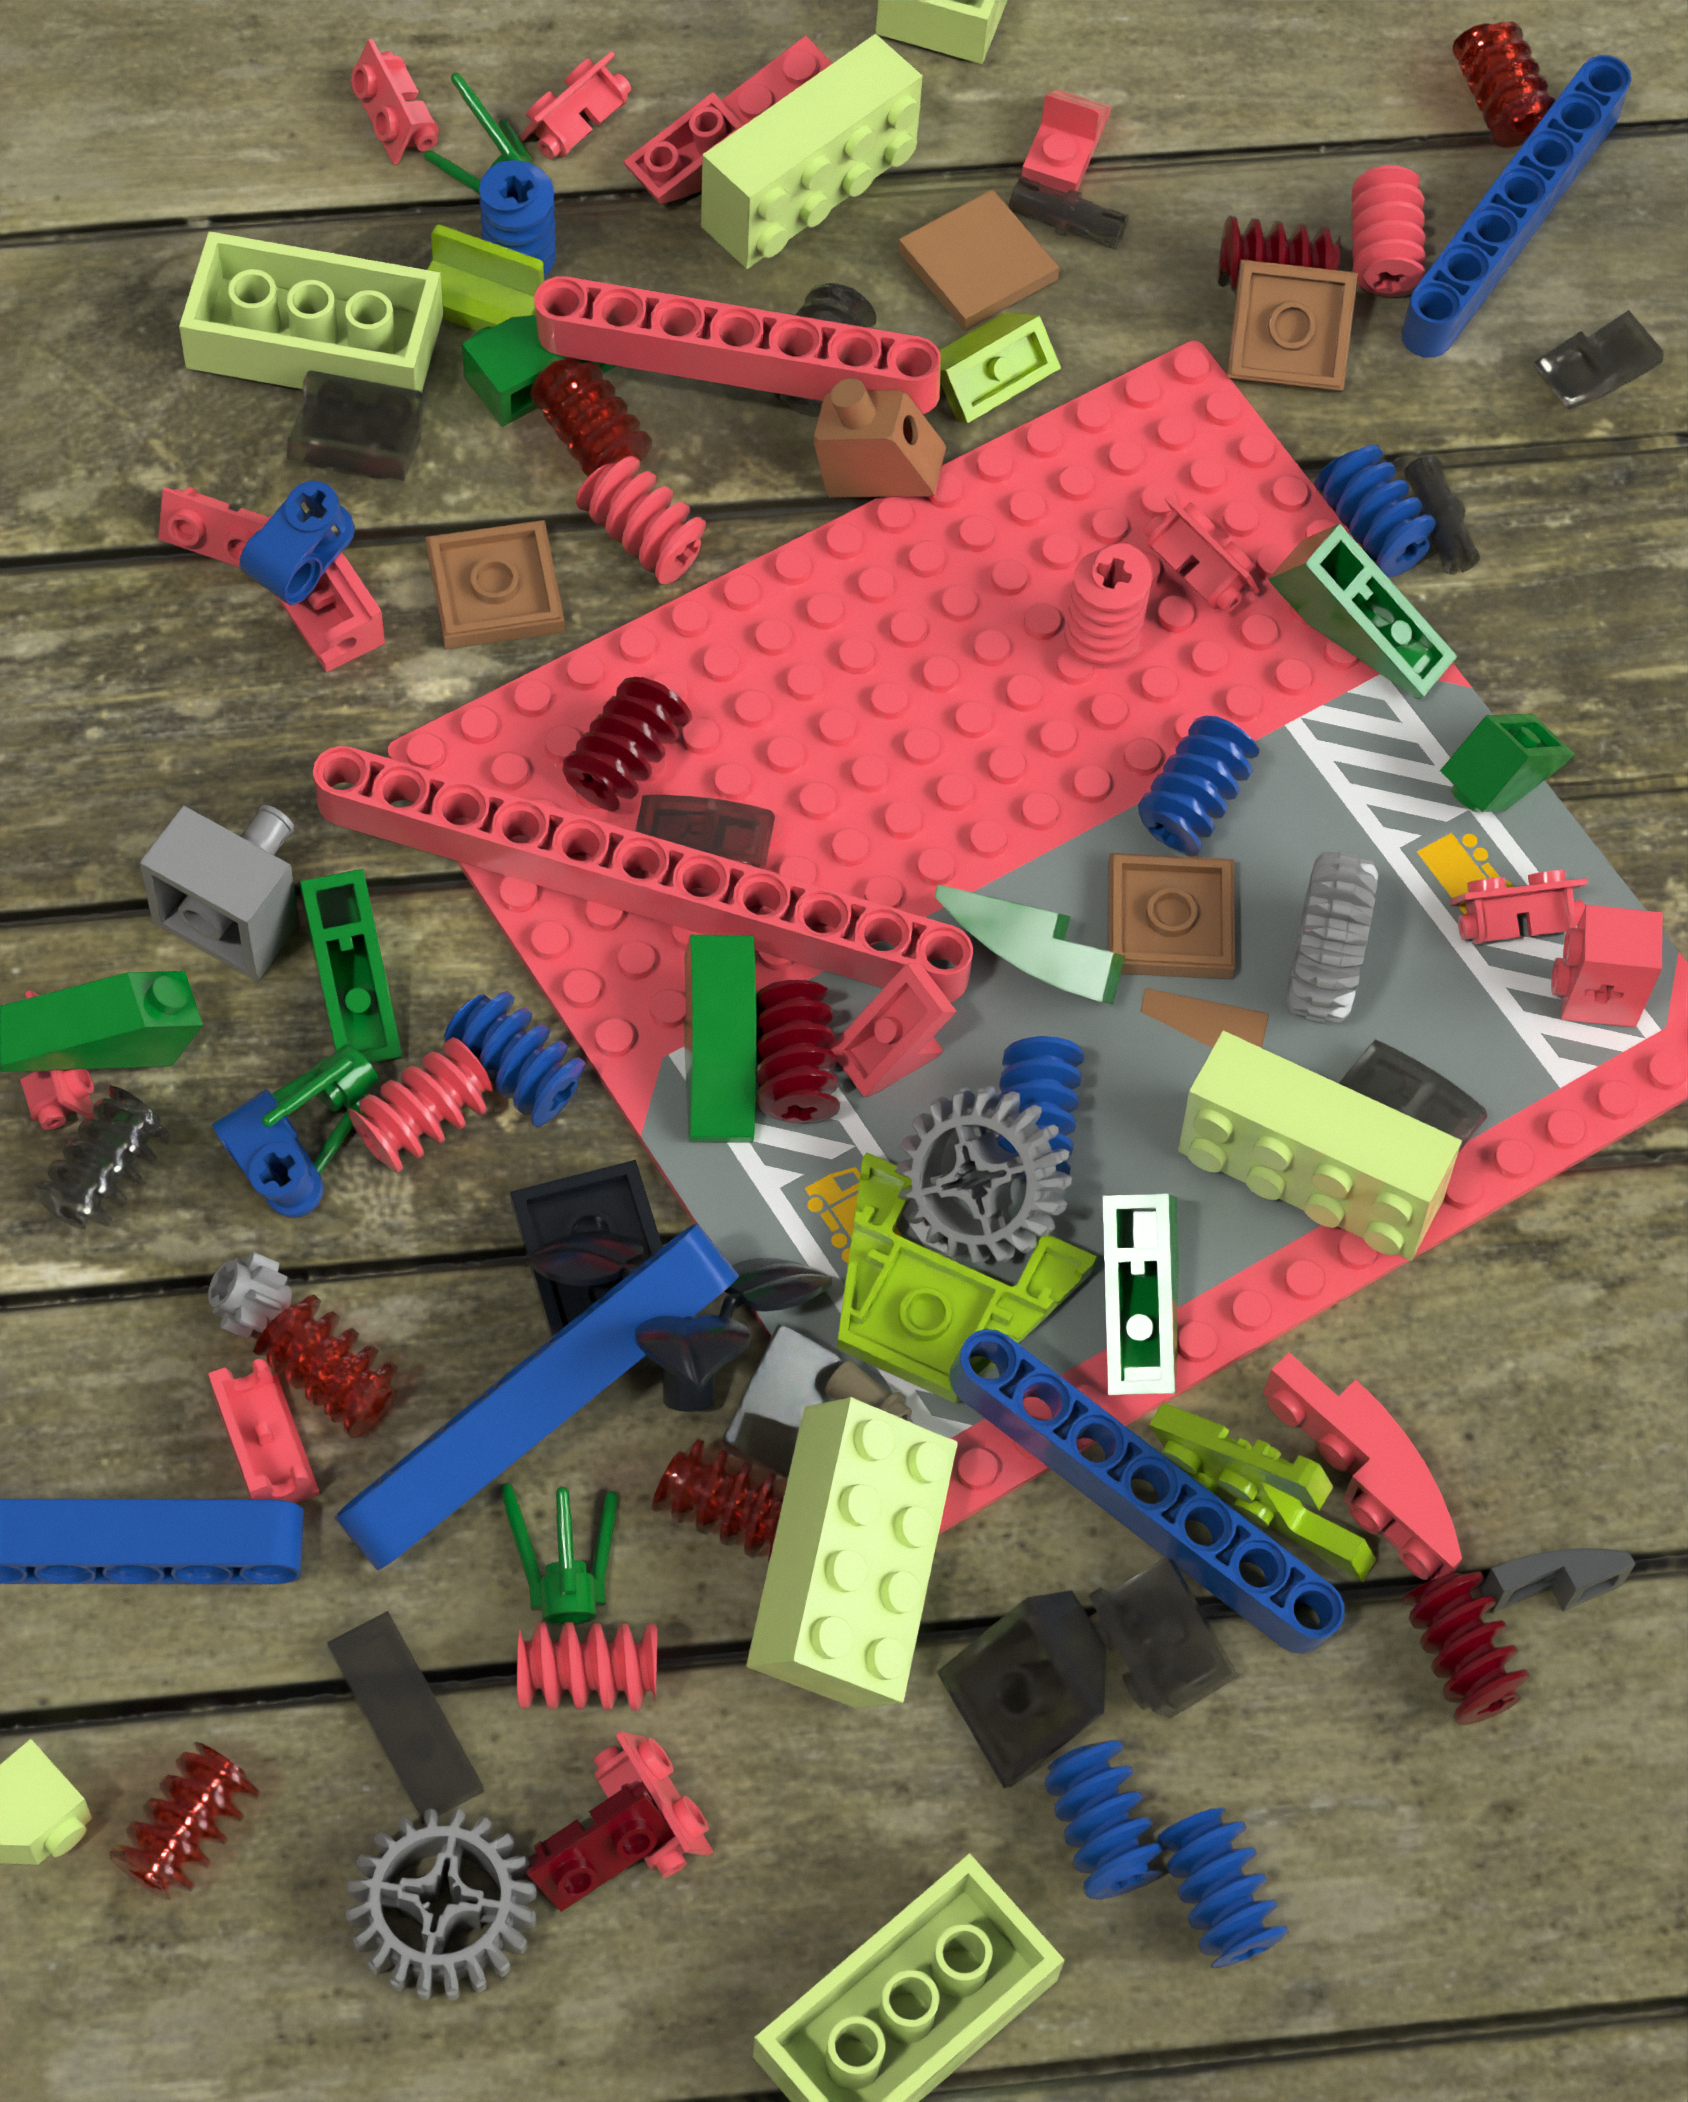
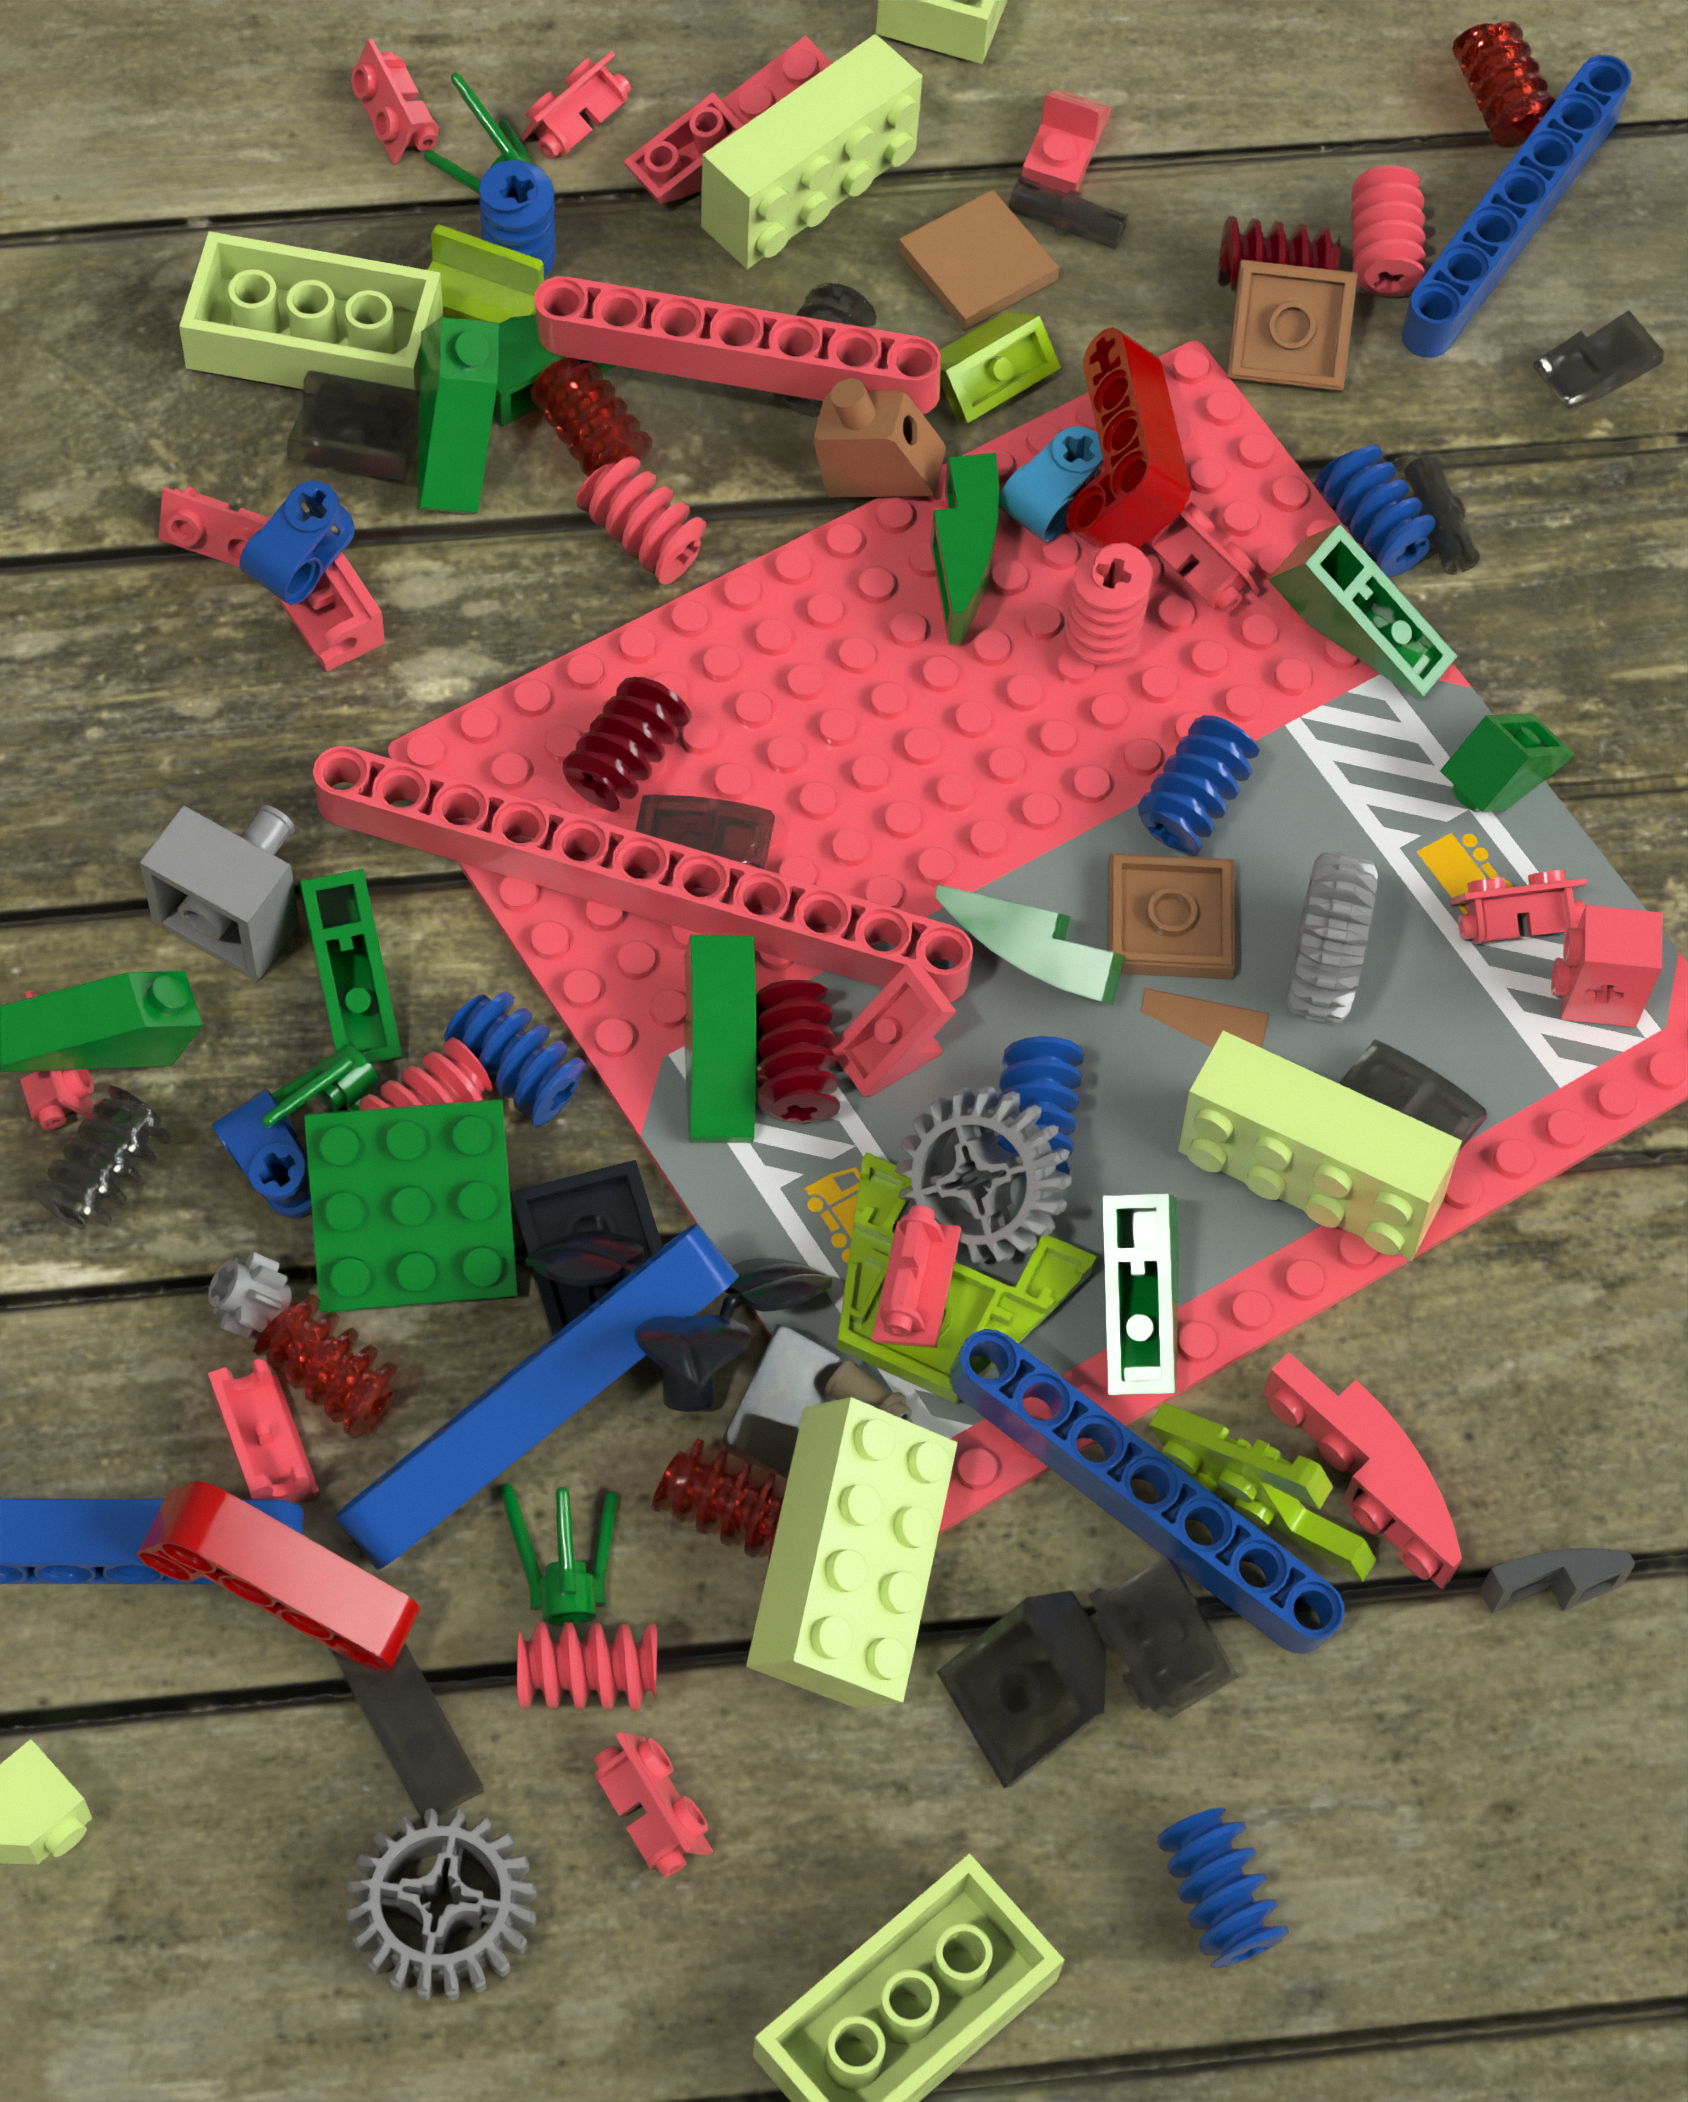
(183, 1821): clear red piece -> none
(280, 1571): none -> beam
(410, 1205): none -> green plate
(455, 412): none -> green slope
(495, 584): medium nougat tile -> none
(582, 1860): dark red hinge -> none
(916, 1280): none -> coral hinge
(965, 539): none -> green slope
(1046, 486): none -> dark azure piece
(1102, 1820): blue piece -> none
(1140, 446): none -> red beam
(1465, 1646): dark red piece -> none

